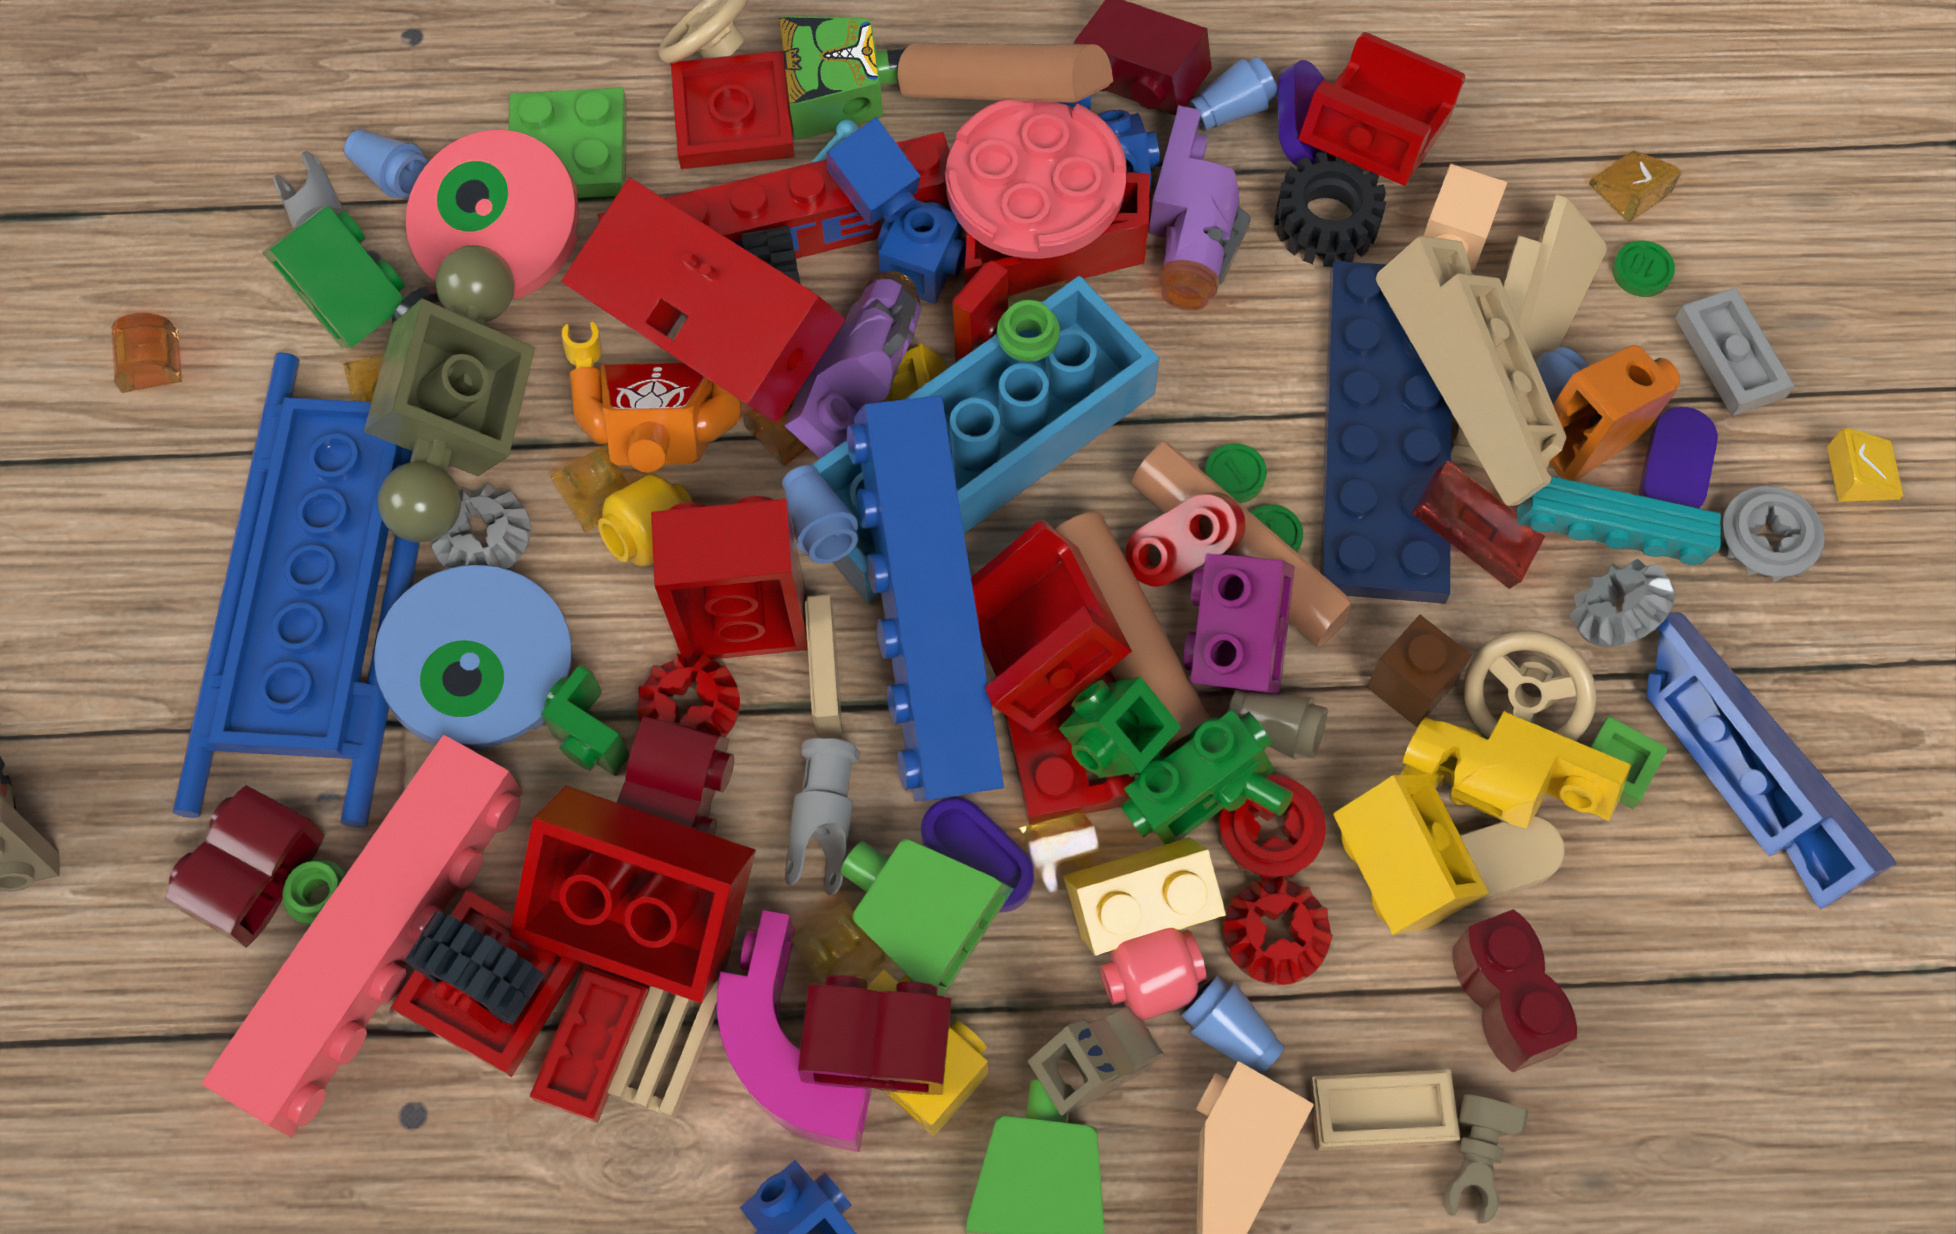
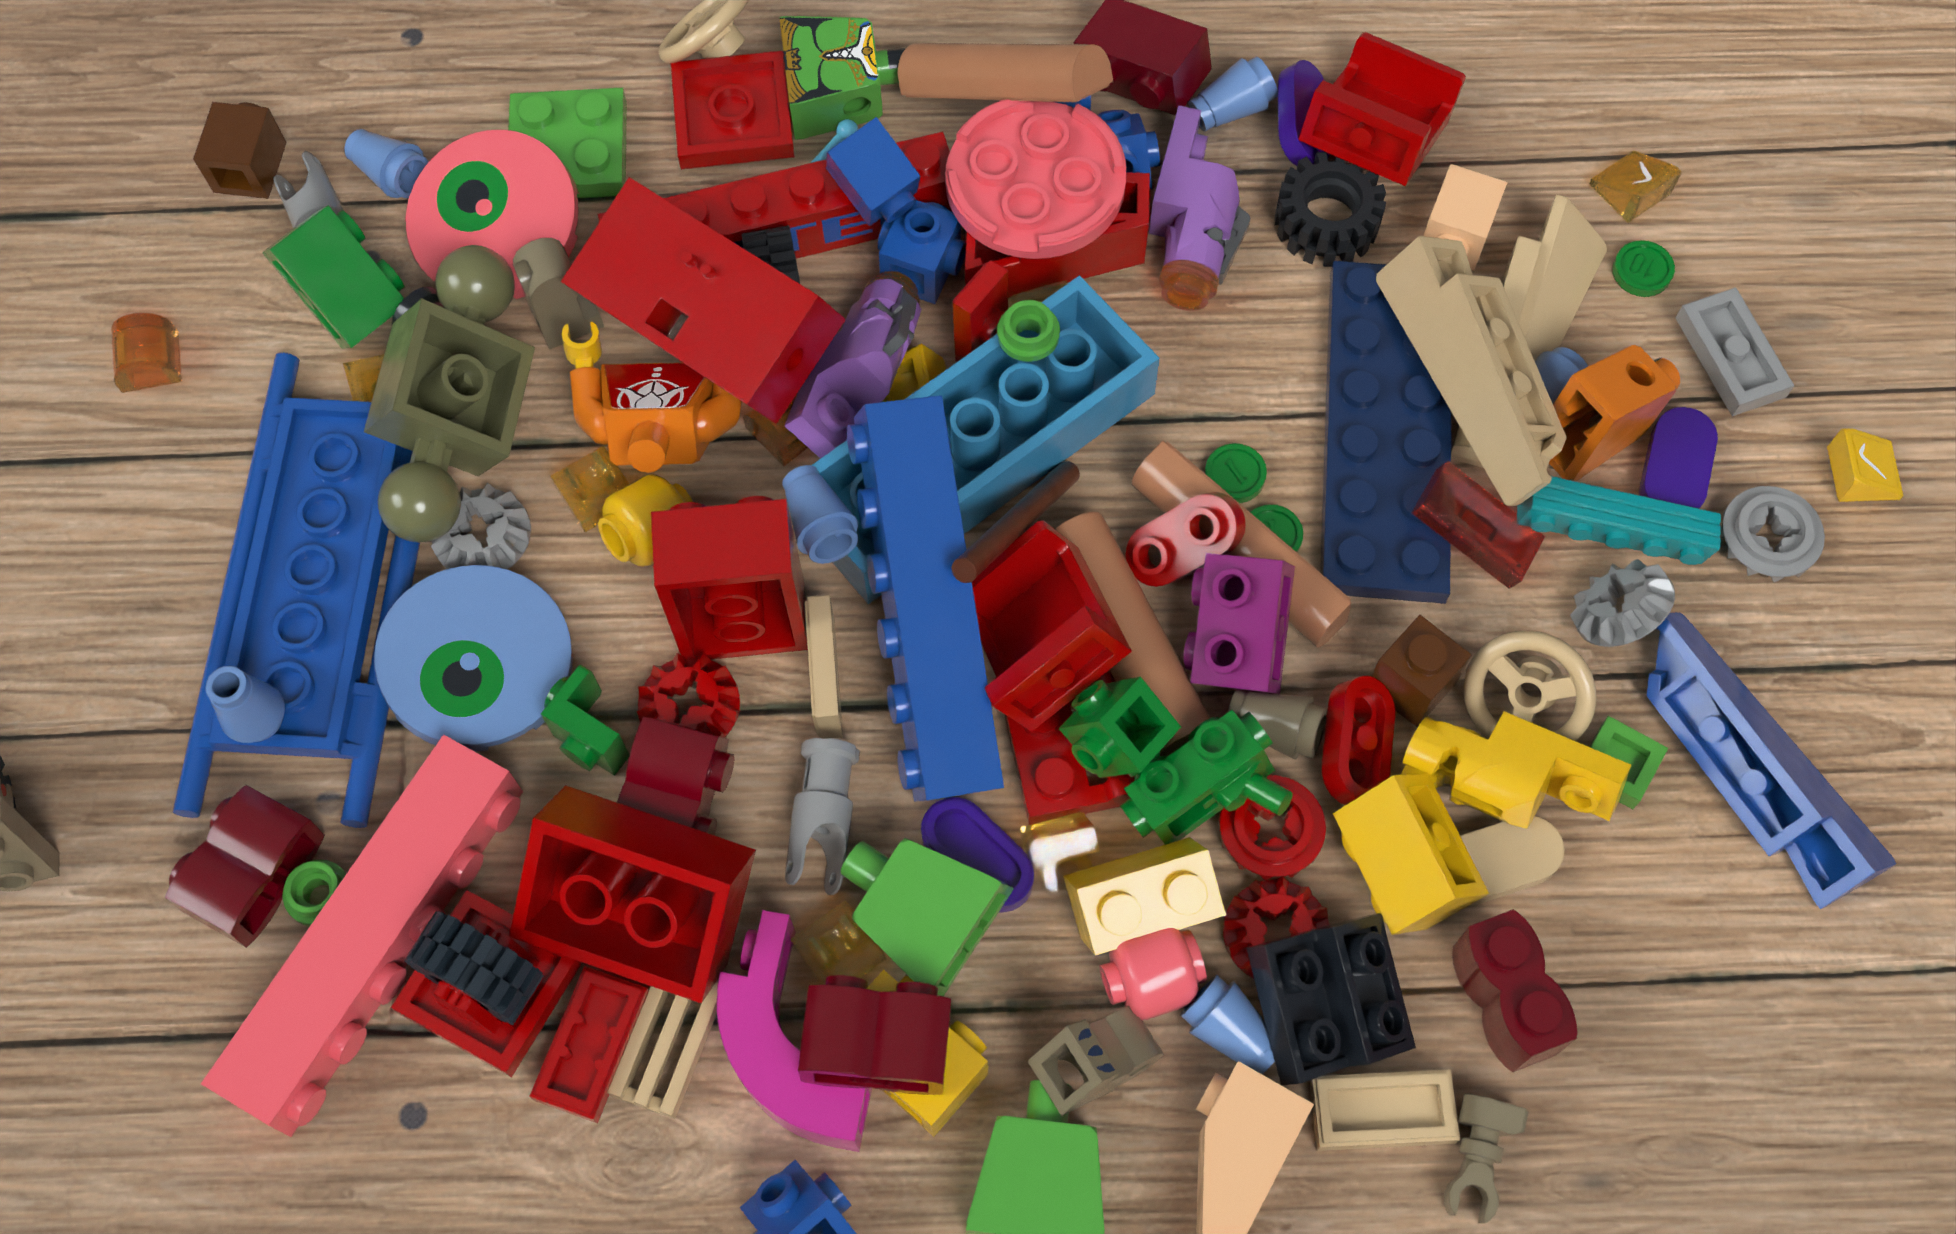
(240, 149): none -> reddish brown brick
(245, 705): none -> medium blue cone
(553, 304): none -> dark tan leg
(1014, 522): none -> copper bar
(1331, 999): none -> black slope
(1358, 747): none -> red plate

